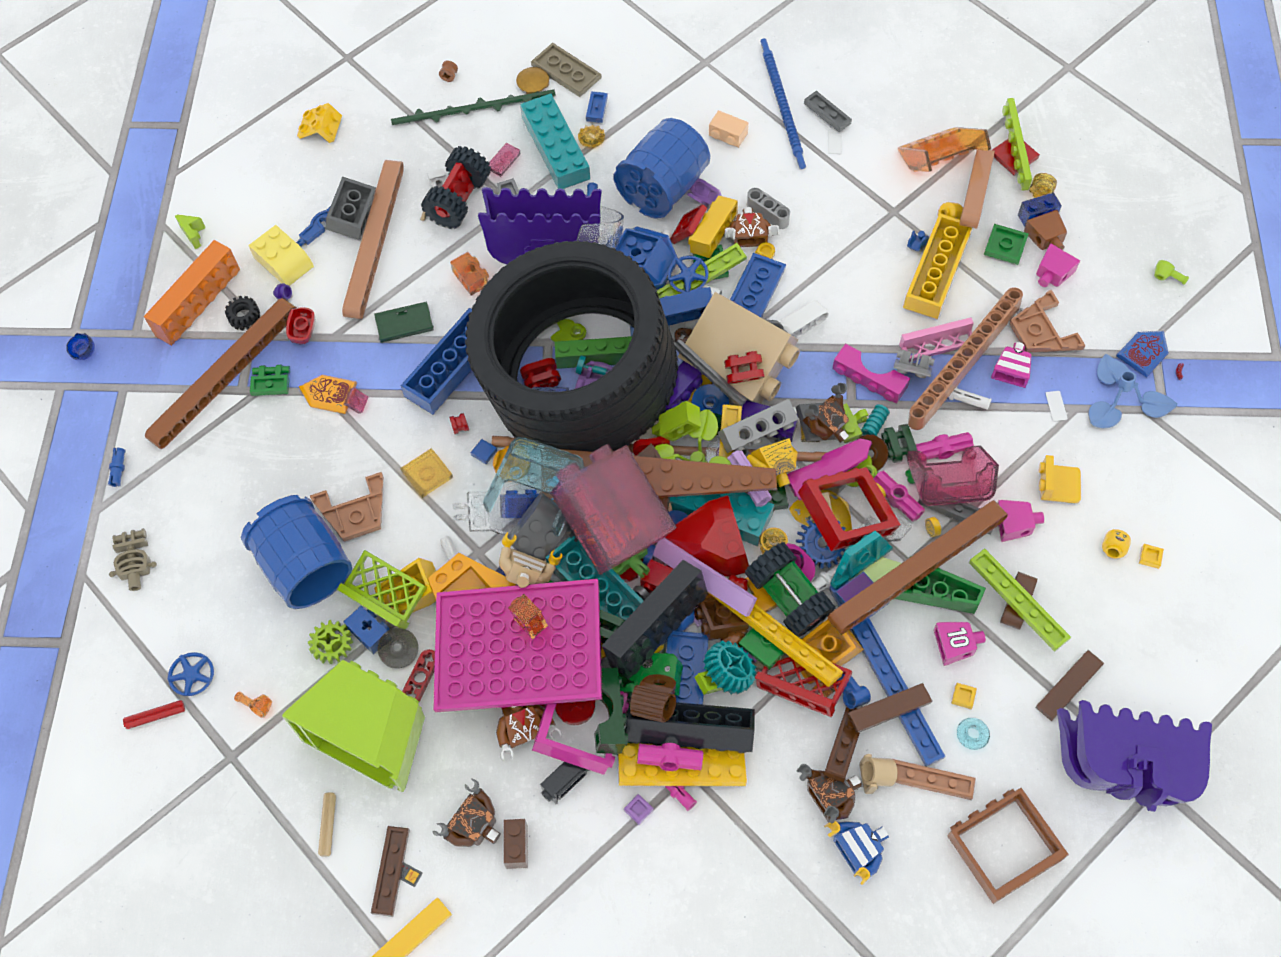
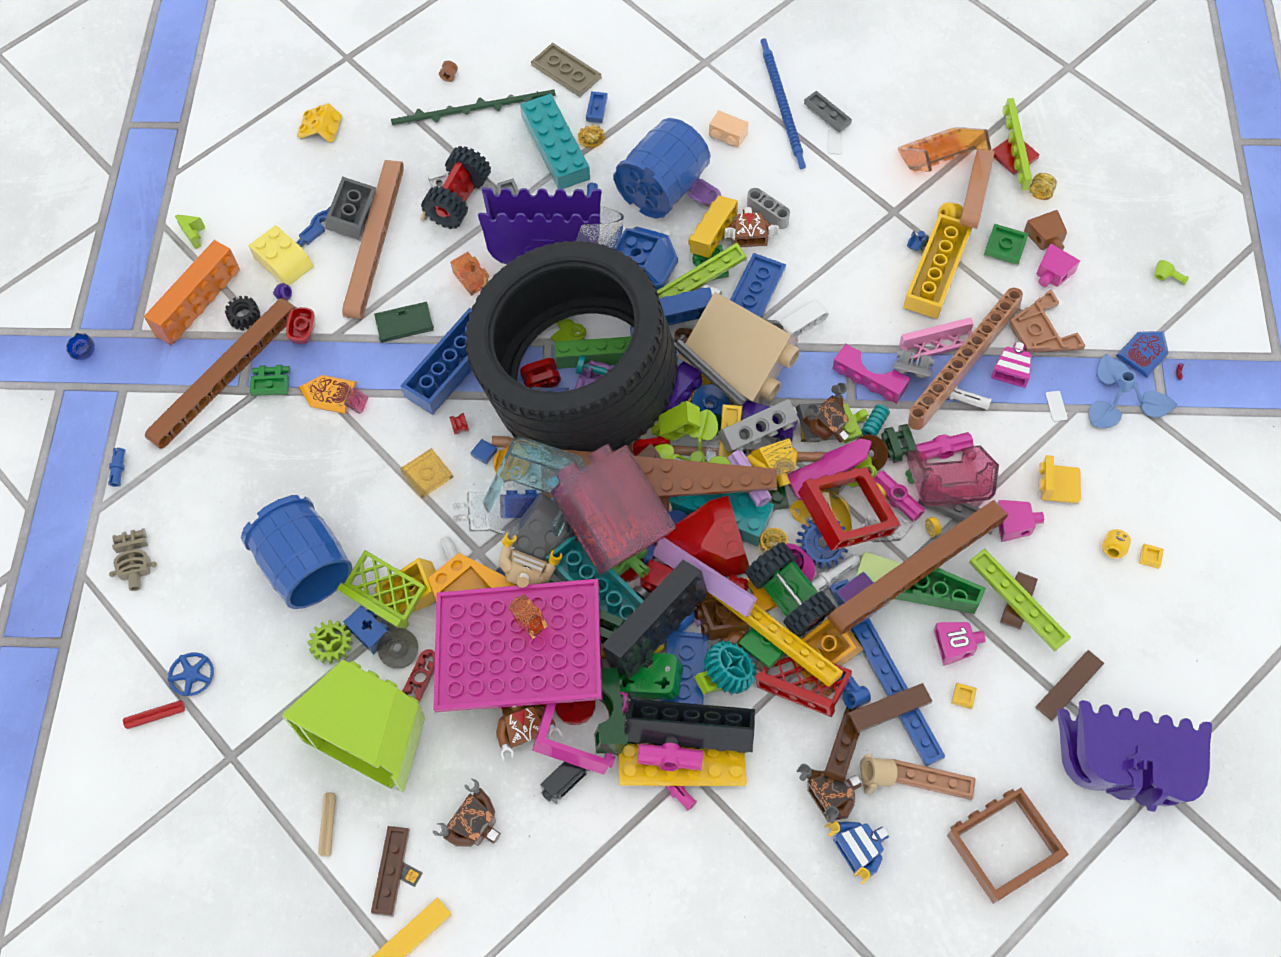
(259, 705): clear orange bar -> none
(355, 516): nougat wing -> none
(504, 159): clear pink plate -> none
(515, 843): reddish brown brick -> none
(532, 80): pearl gold dish -> none
(638, 809): medium lavender tile -> none
(653, 700): reddish brown piece -> none
(687, 273): blue wheel -> none
(688, 224): red tile -> none
(735, 362): red brick -> none
(766, 249): yellow tile -> none
(859, 557): teal wing -> none
(969, 742): clear light blue piece -> none
(1038, 206): clear blue brick -> none

